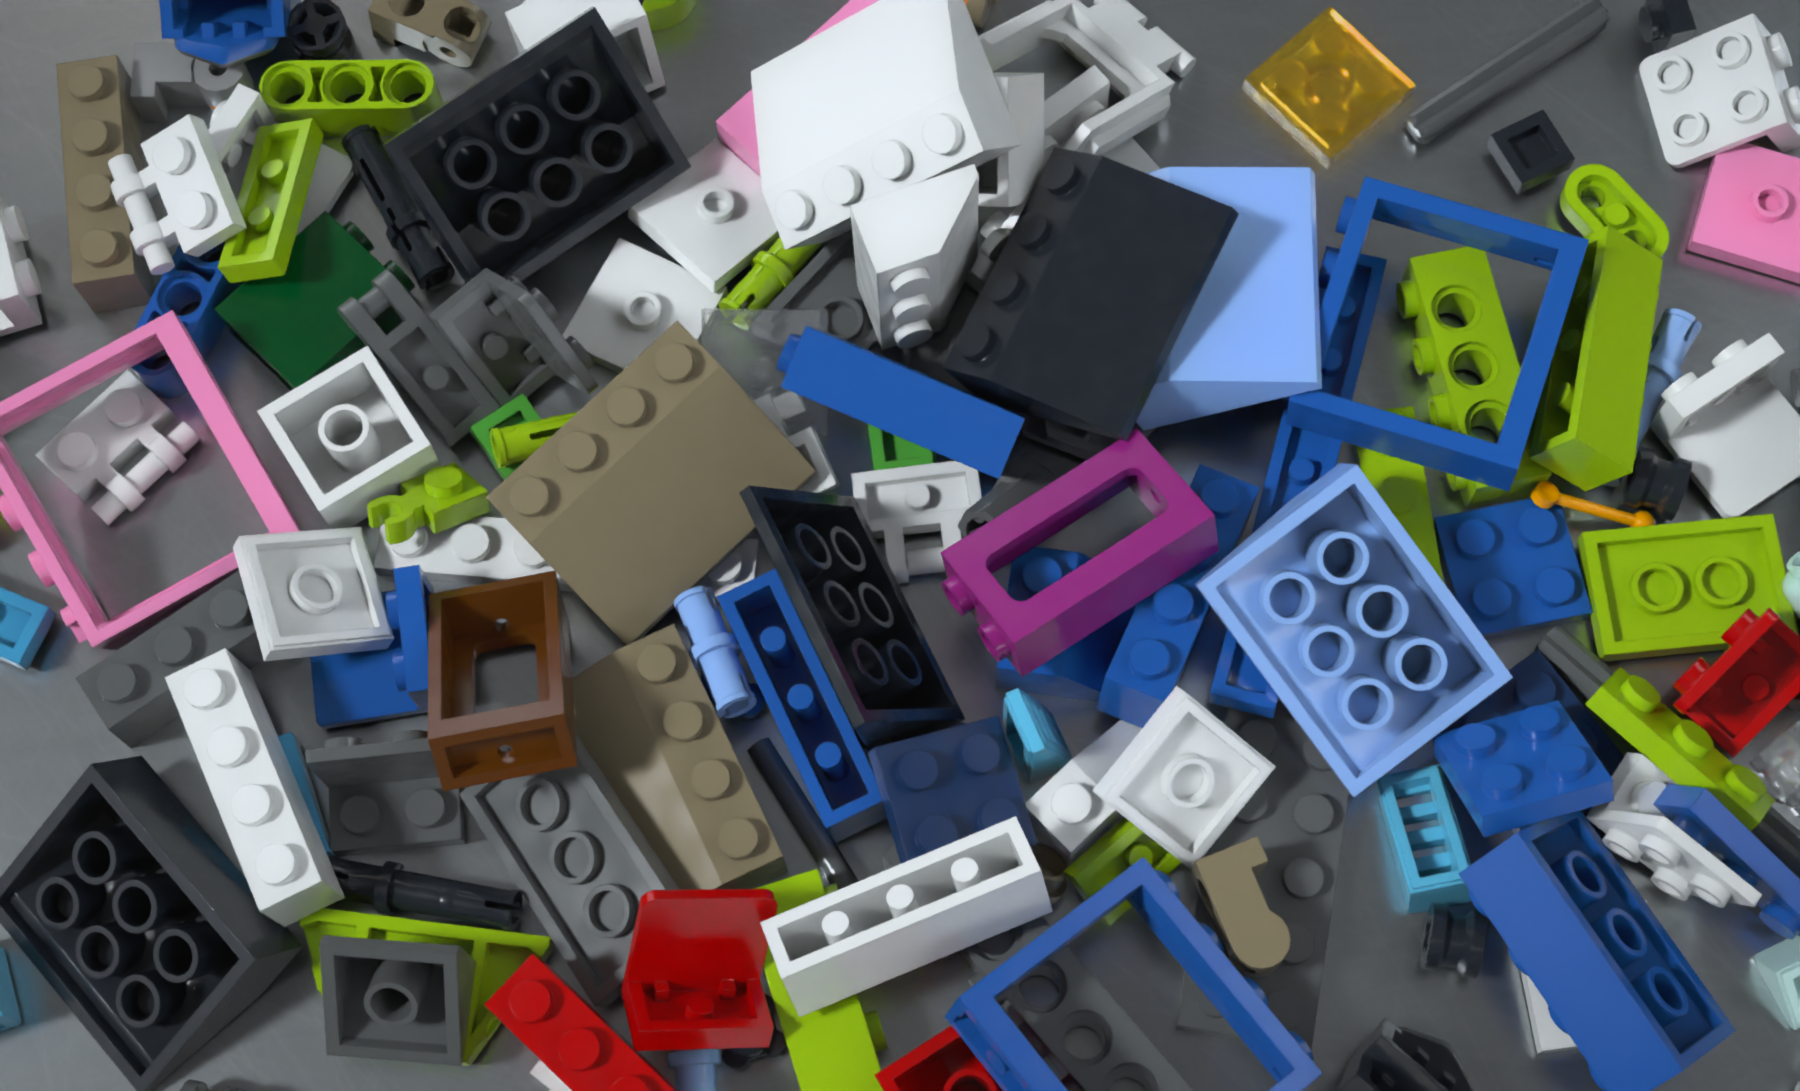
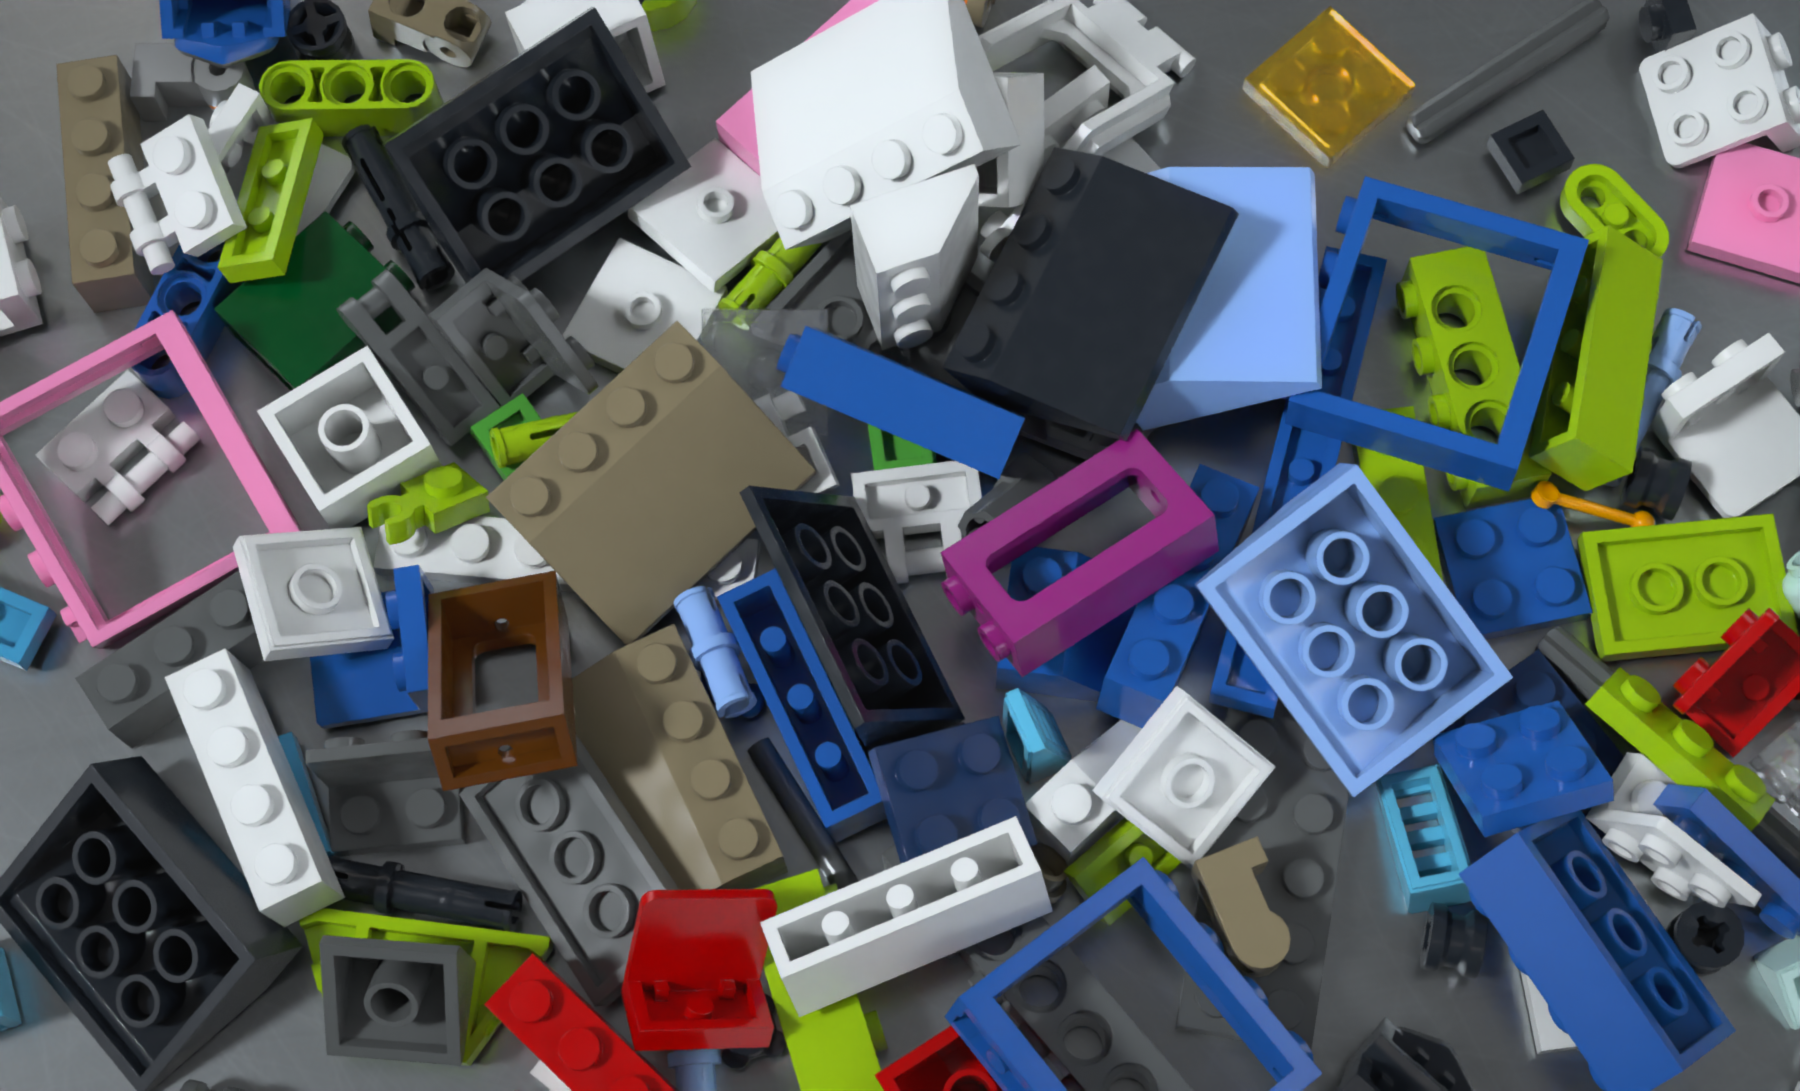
(1697, 943): none -> black wheel

